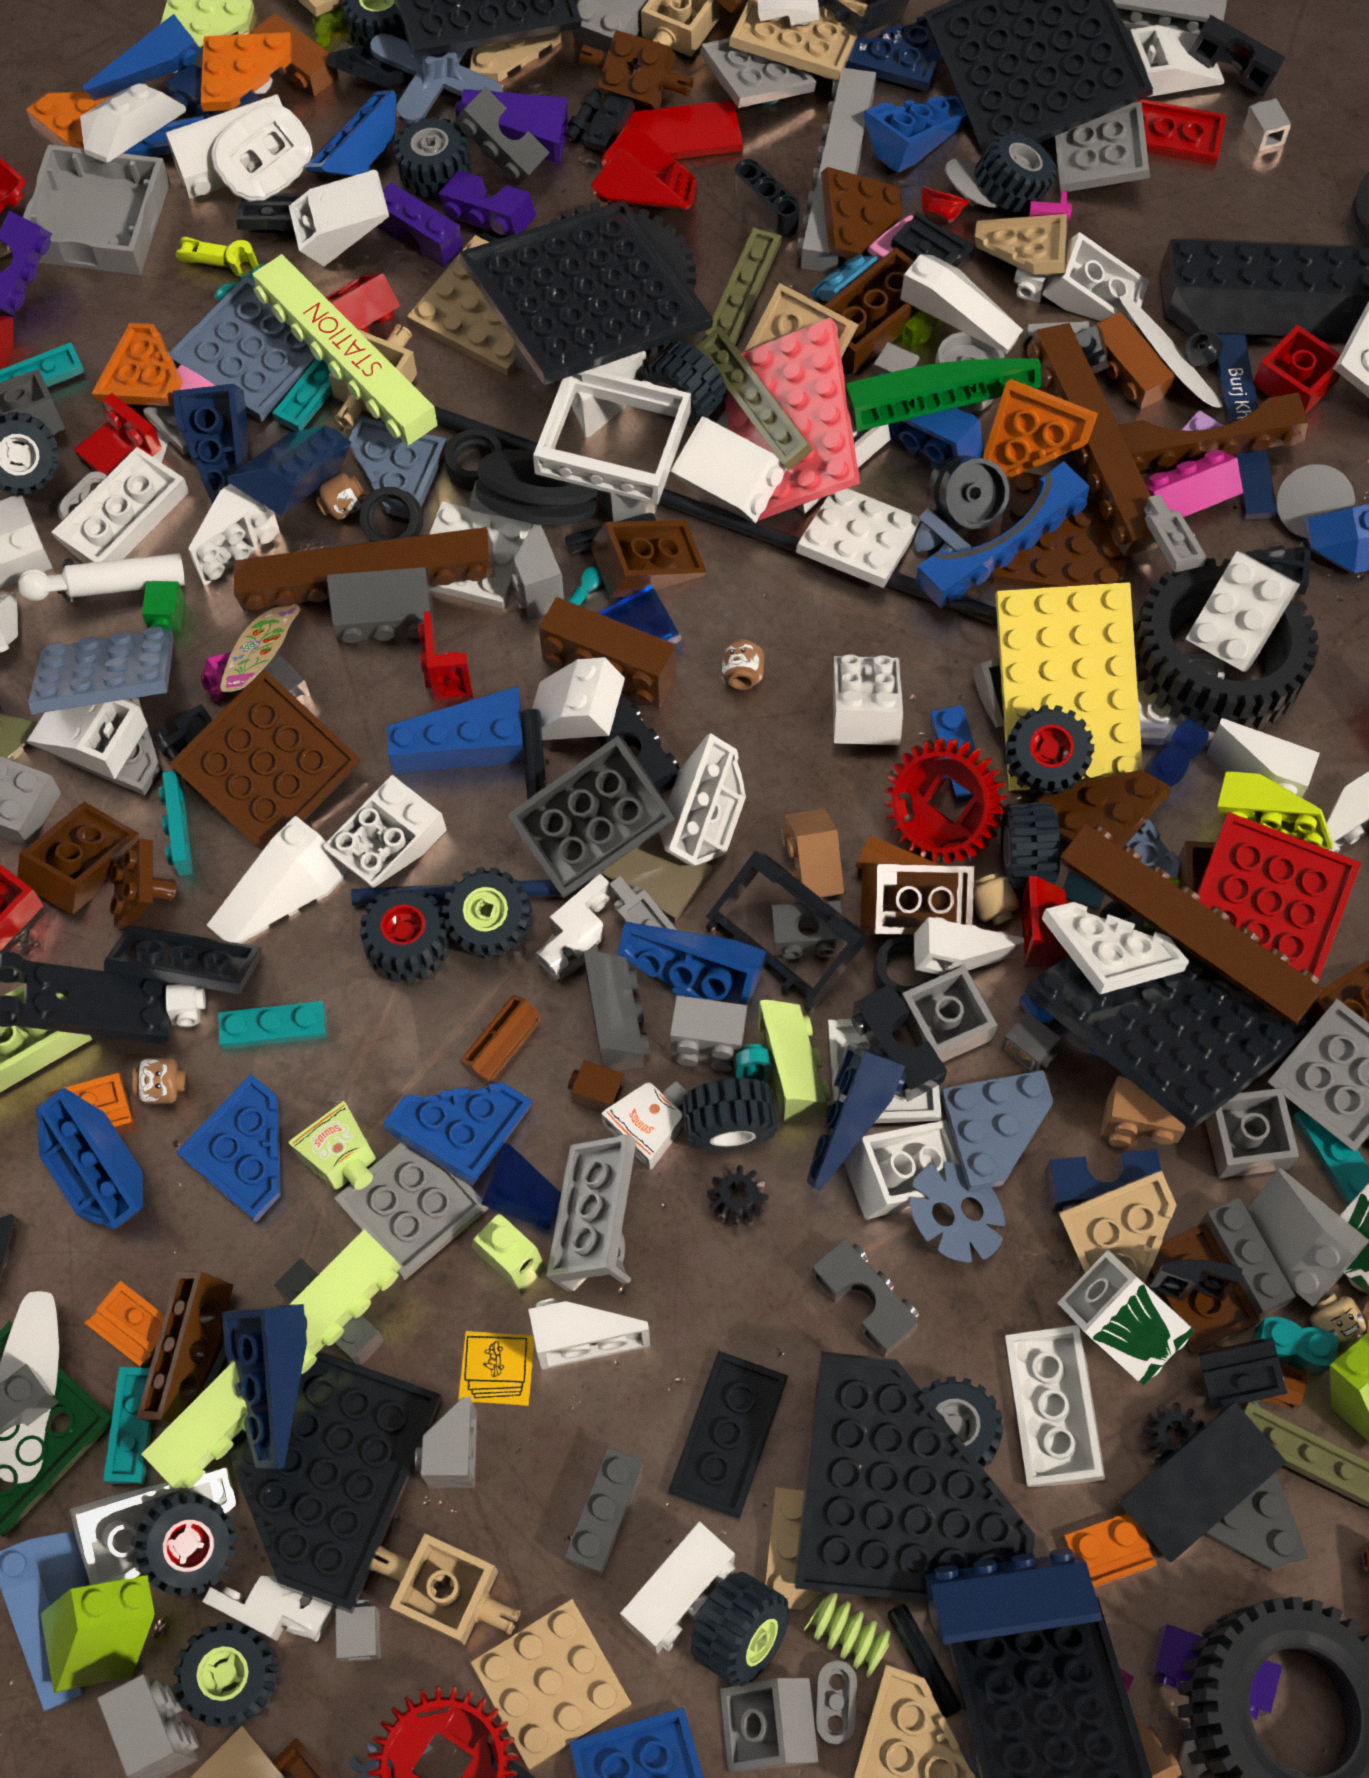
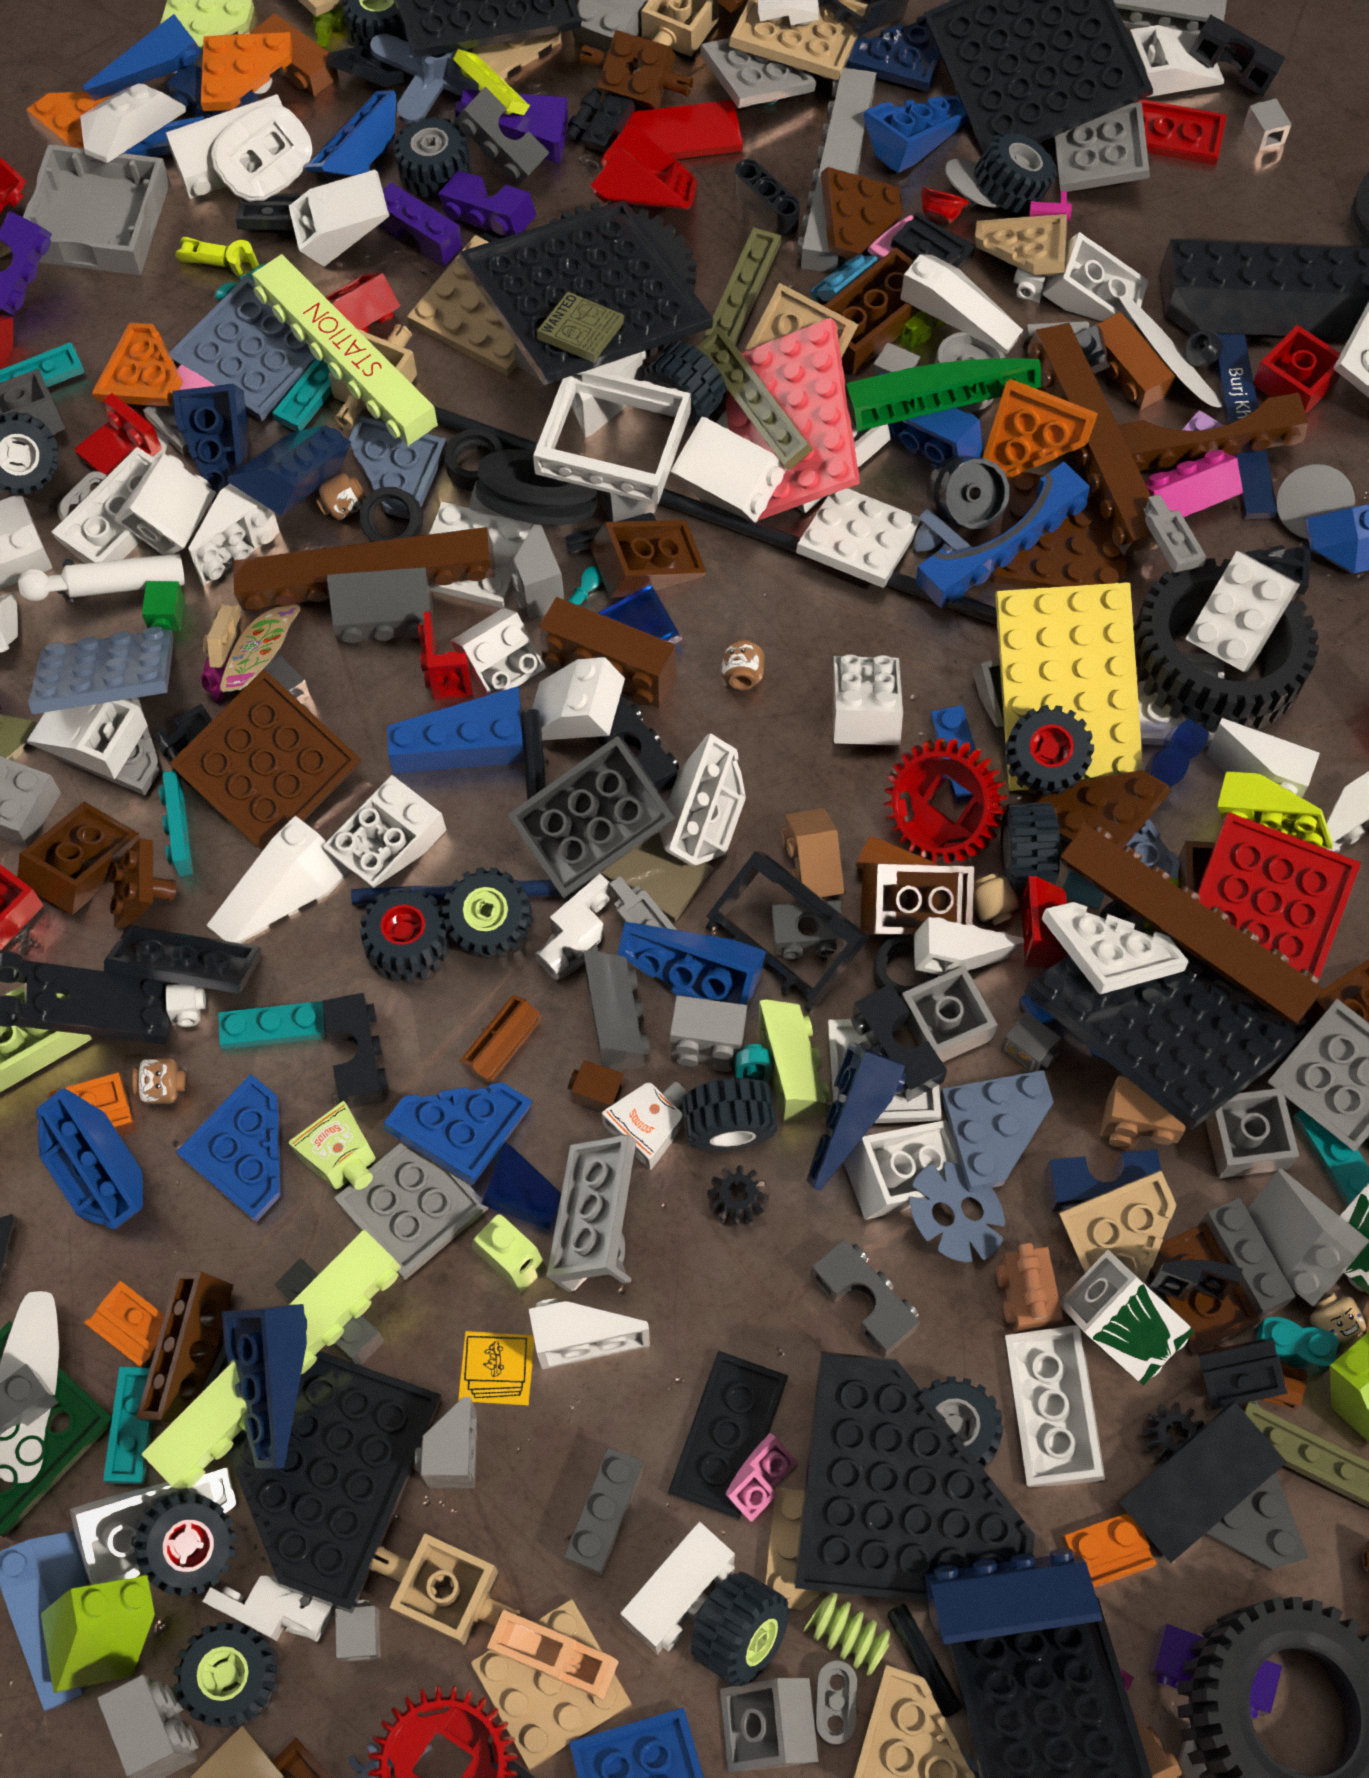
(166, 505): none -> white slope
(221, 634): none -> tan hinge
(351, 1021): none -> black arch
(476, 69): none -> neon yellow plate
(499, 652): none -> white slope
(553, 1654): none -> light nougat slope
(580, 327): none -> olive tile
(758, 1476): none -> bright pink slope
(1030, 1289): none -> nougat brick

